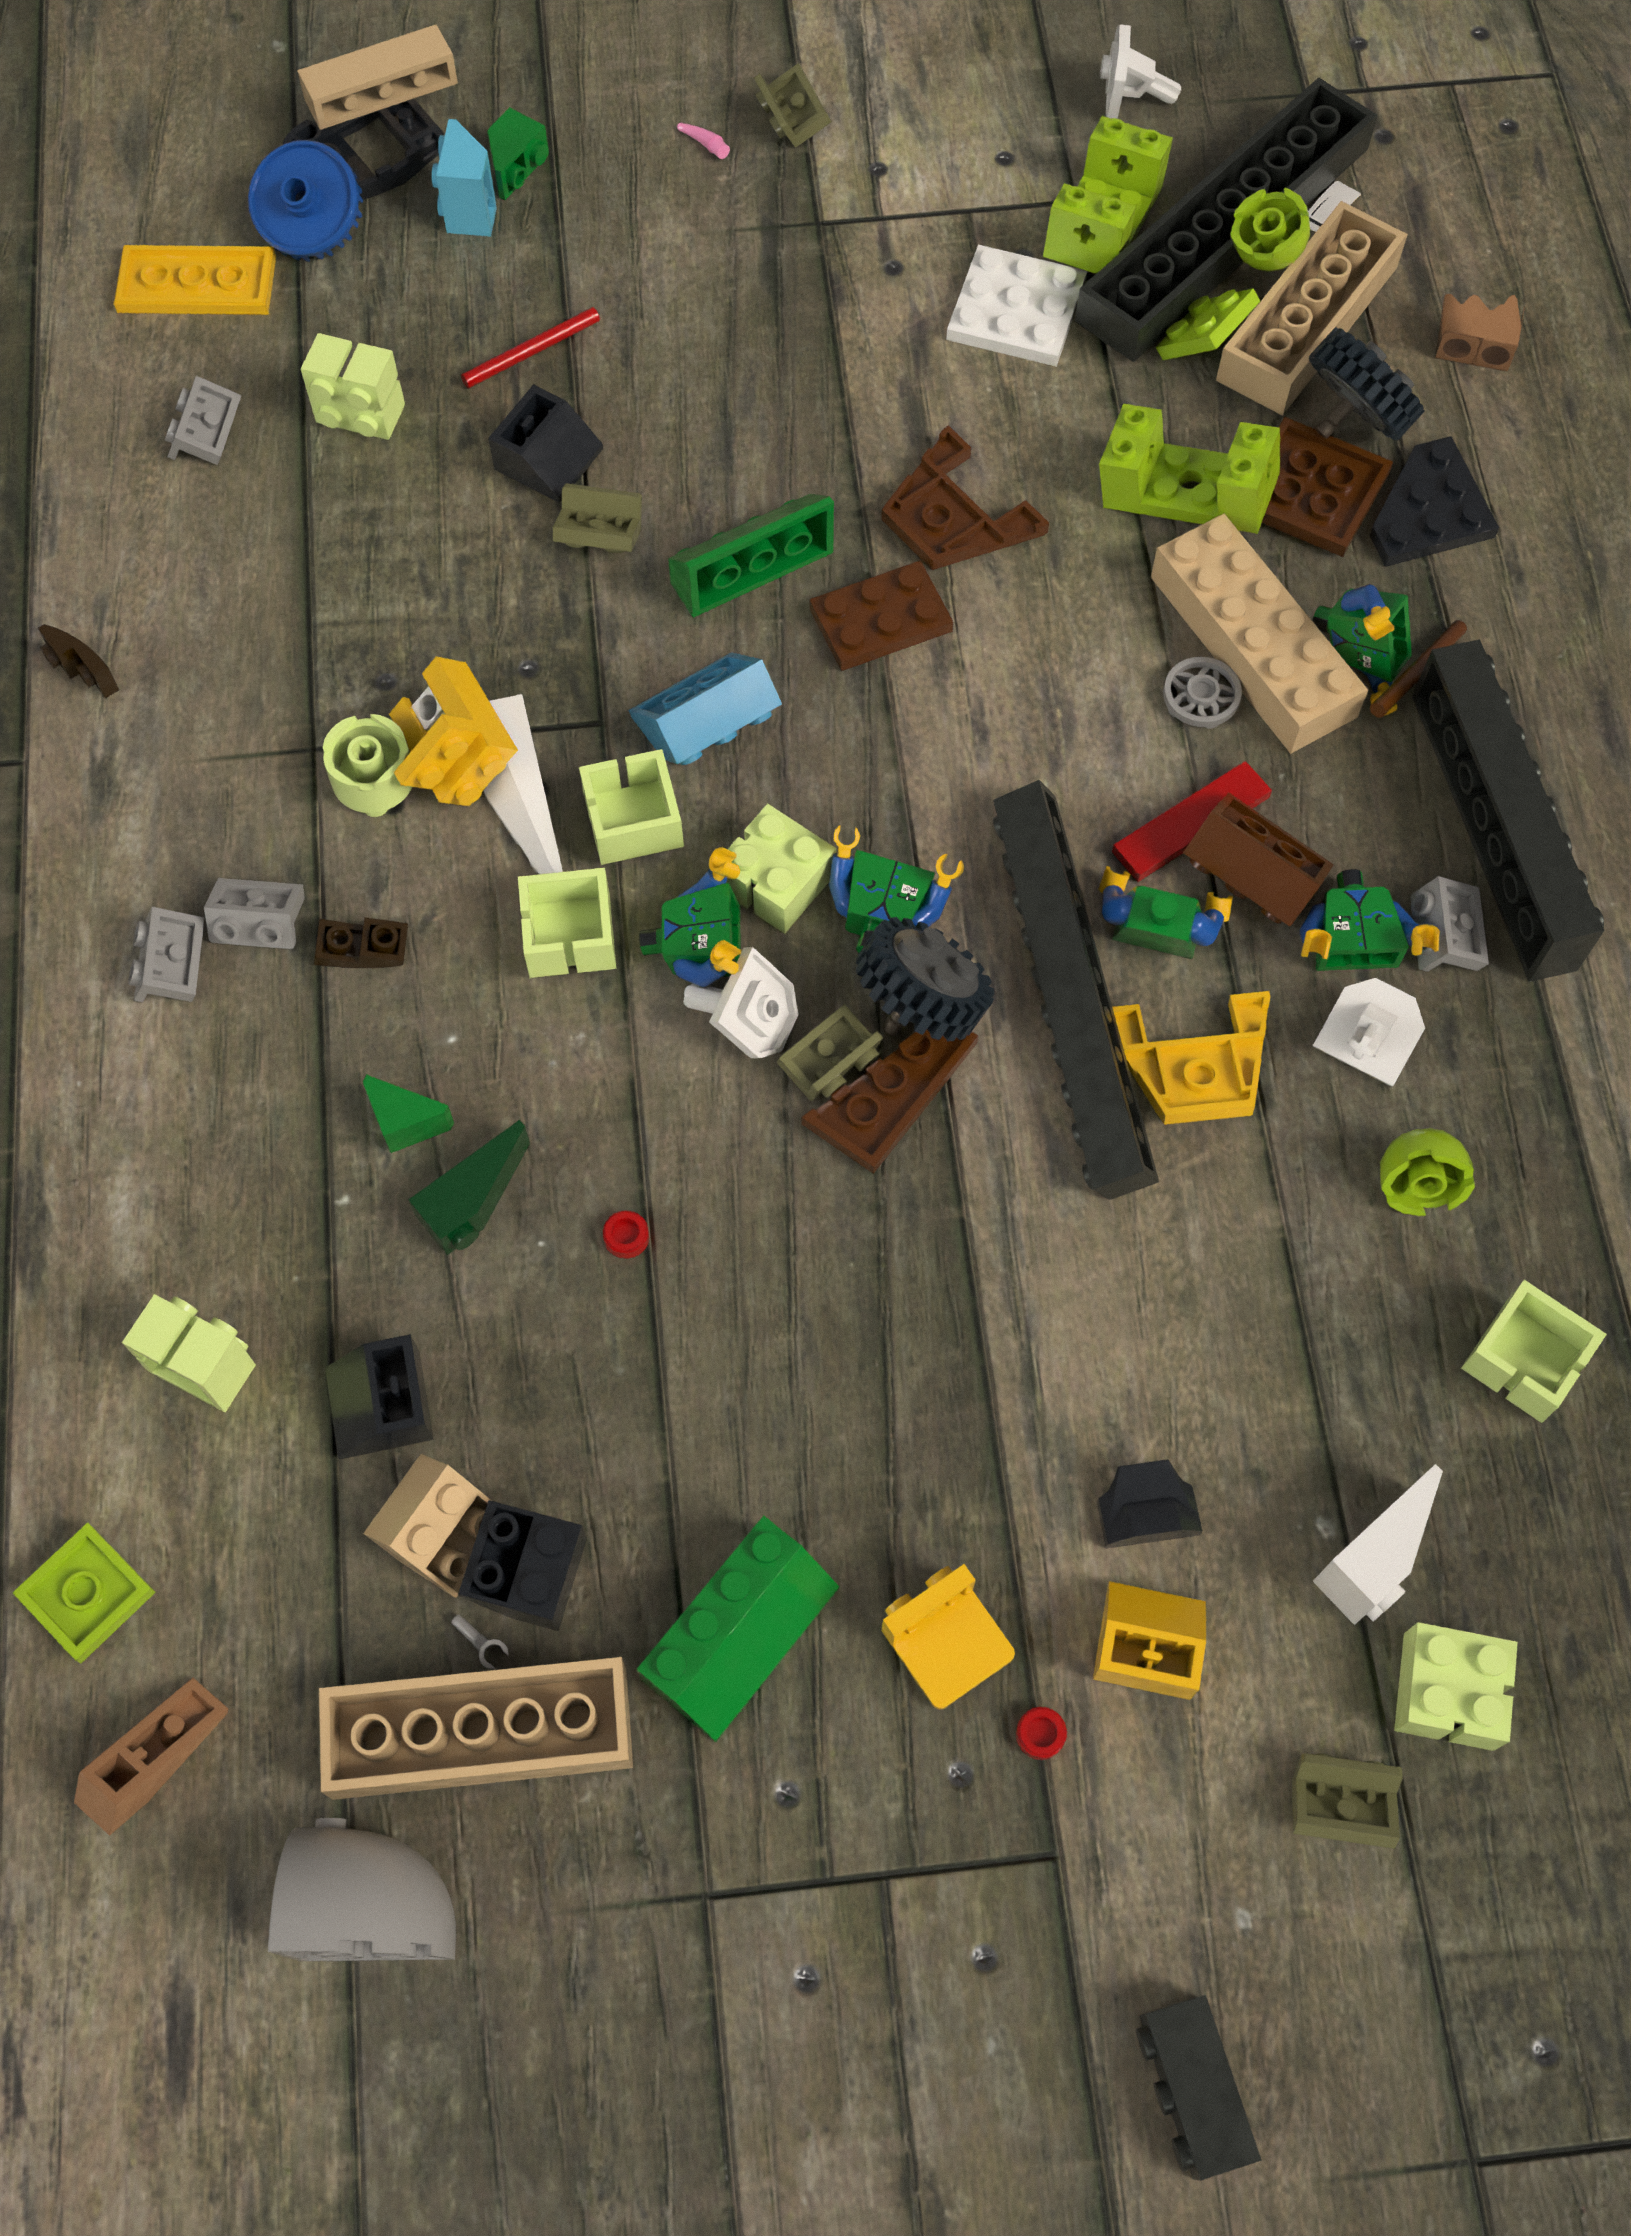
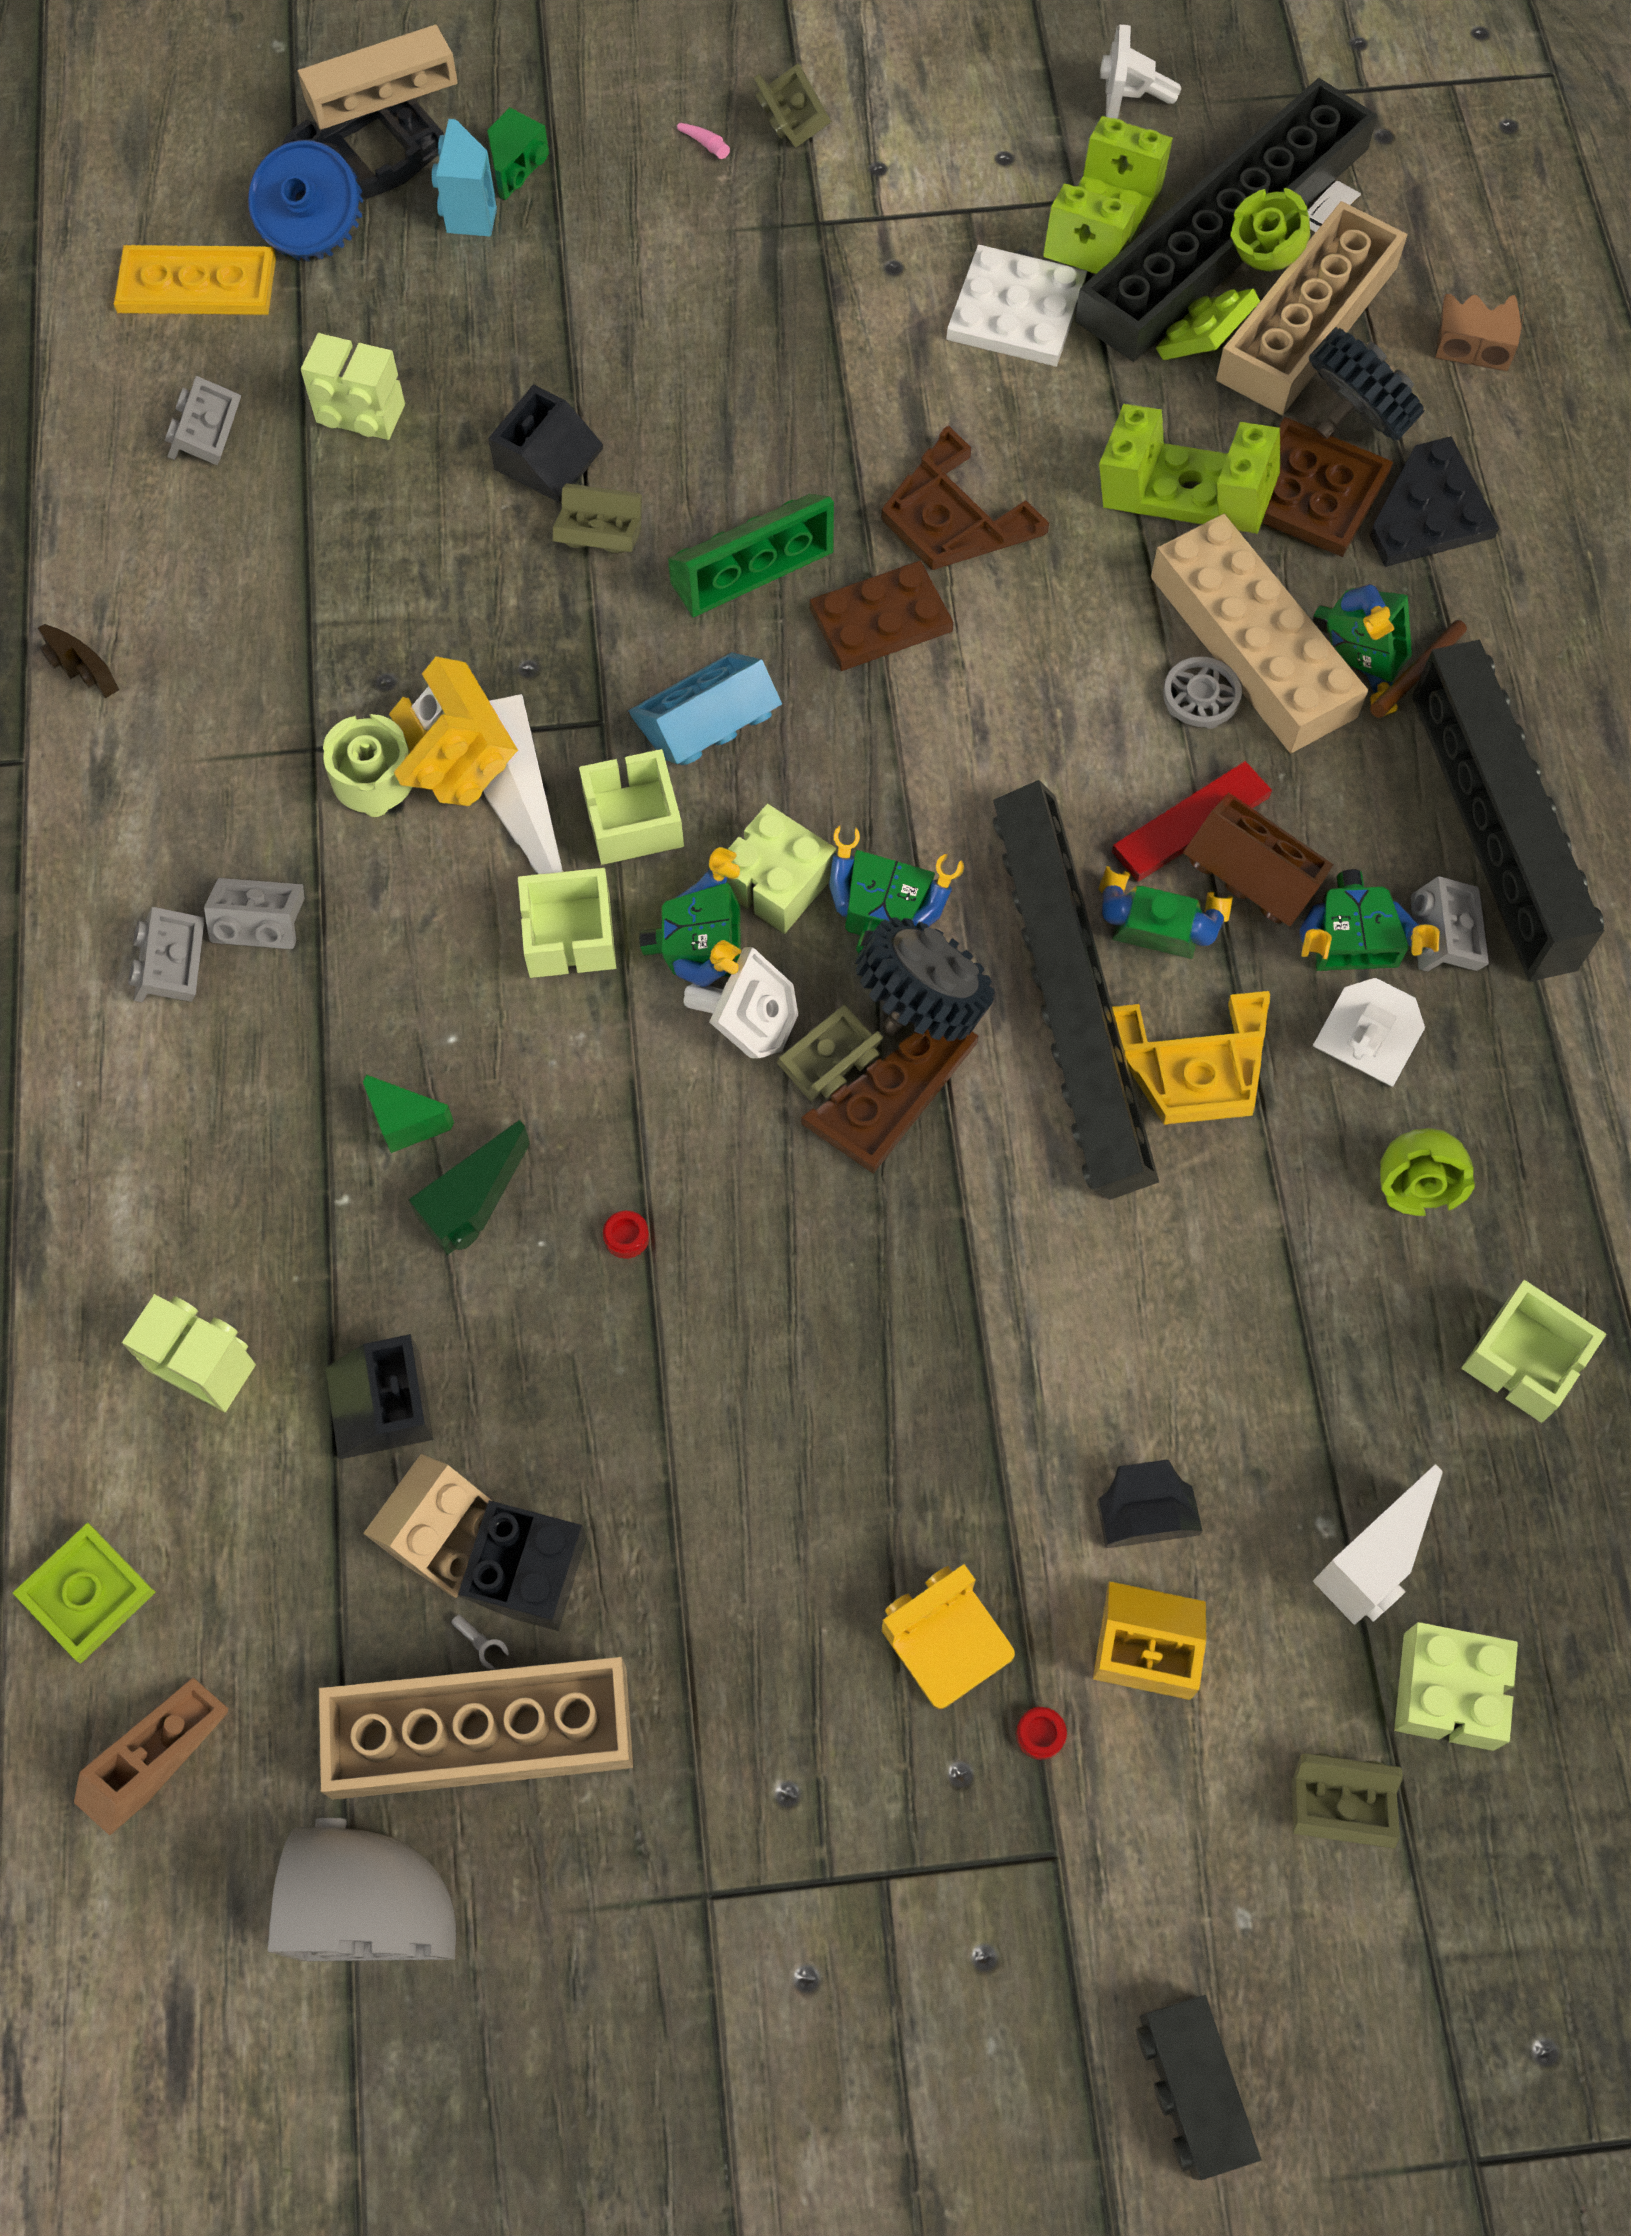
(368, 945): dark brown slope -> none
(530, 347): red bar -> none
(738, 1628): green slope -> none

